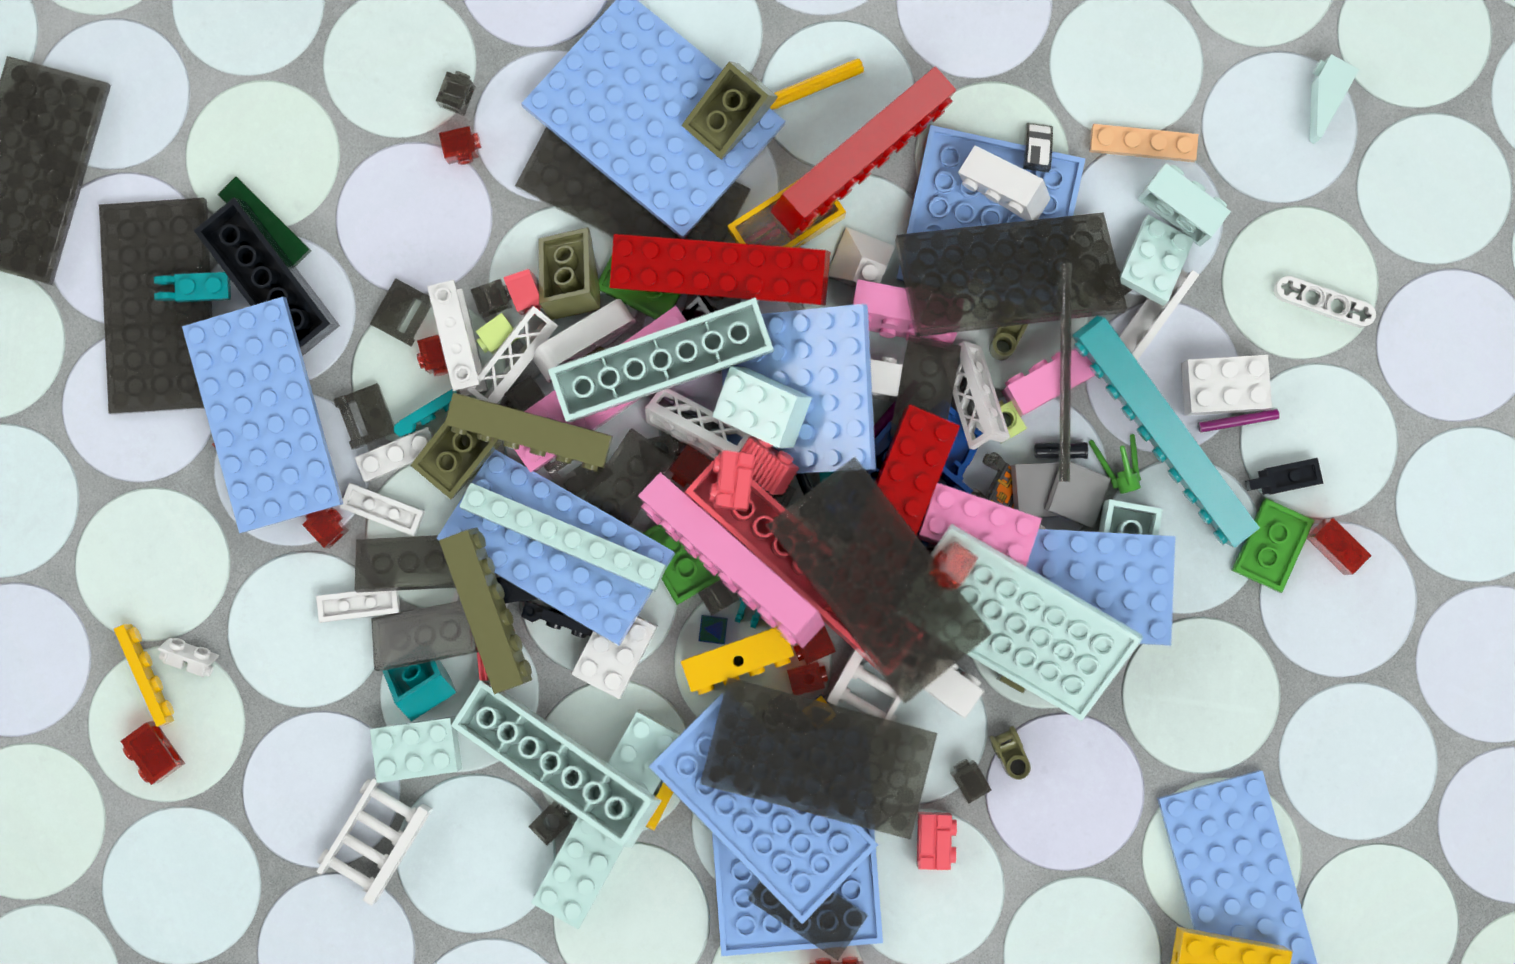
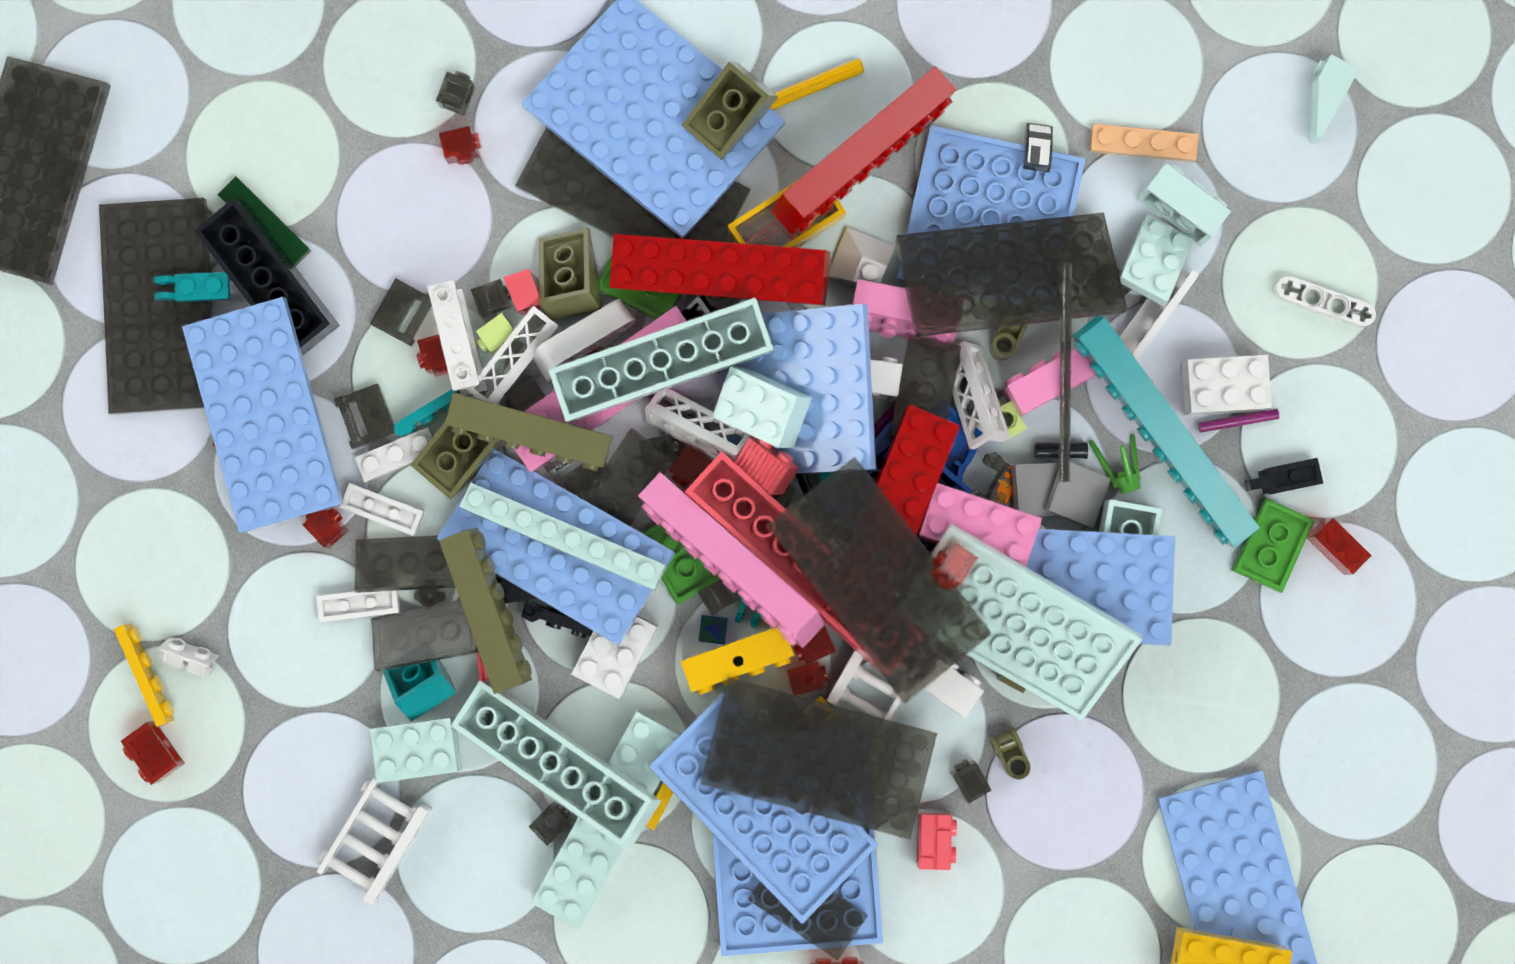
(422, 596): none -> clear smoke plate
(733, 480): coral brick -> none
(1005, 184): white wedge -> none

